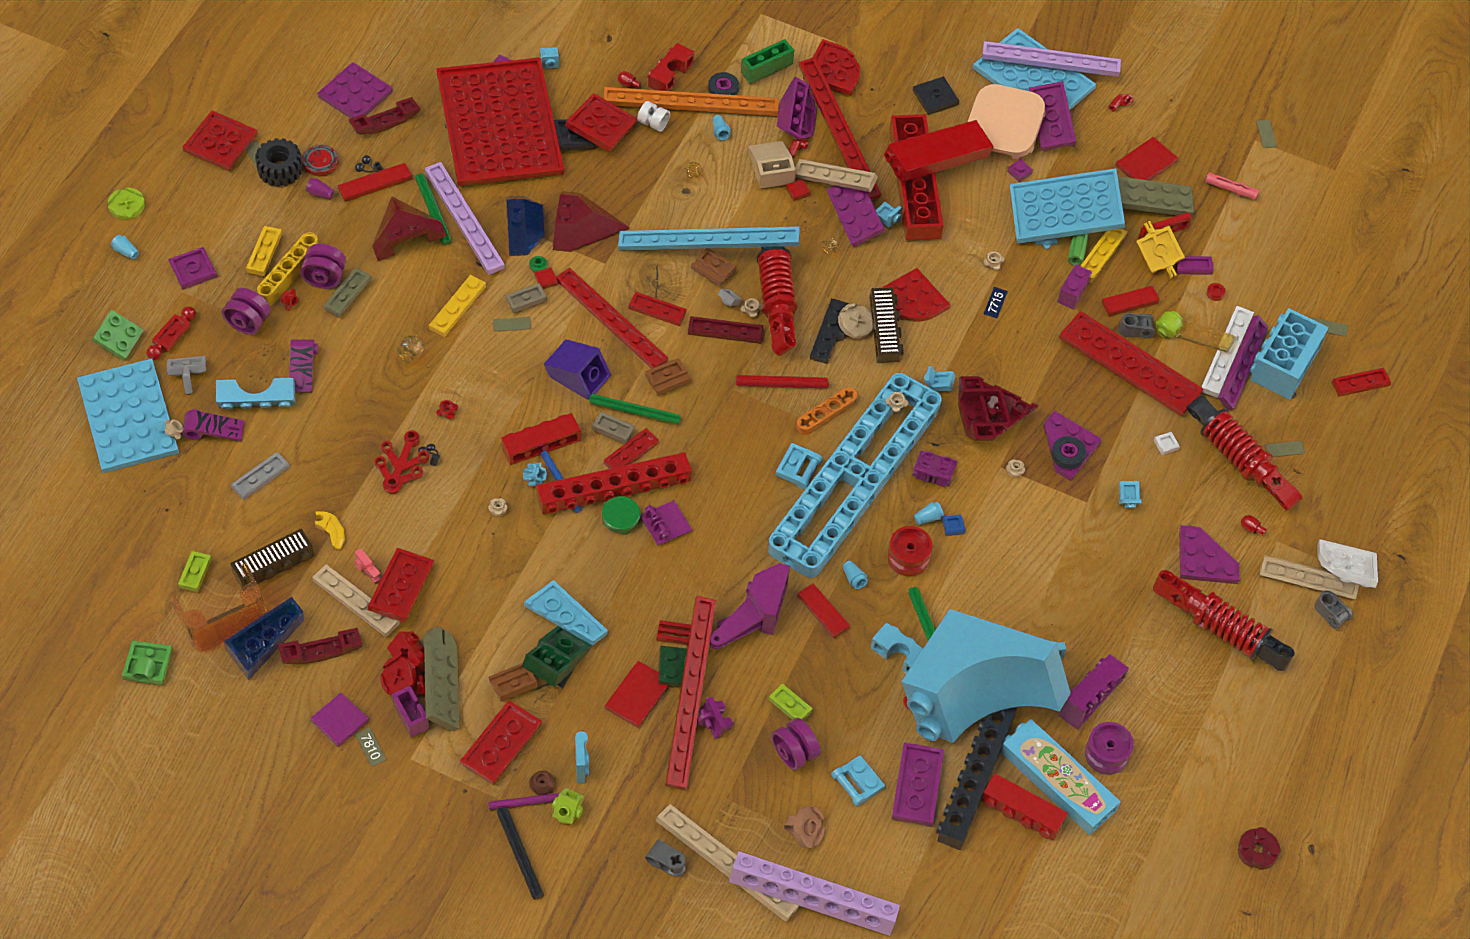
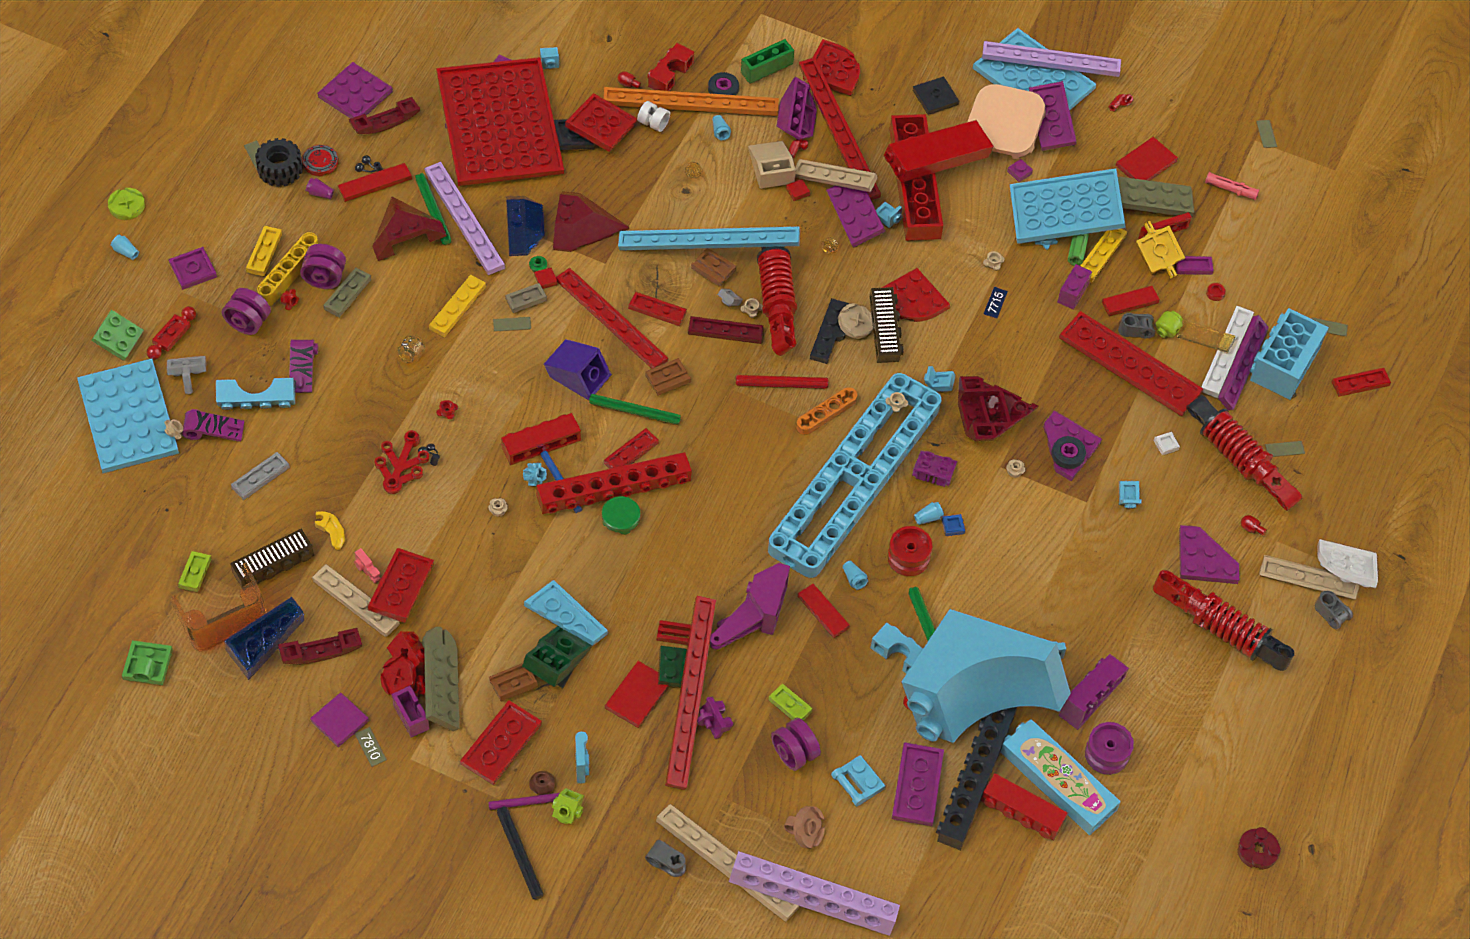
(220, 140): red plate -> none
(613, 427): dark tan plate -> none
(665, 522): magenta hinge -> none
(793, 462): medium azure plate -> none

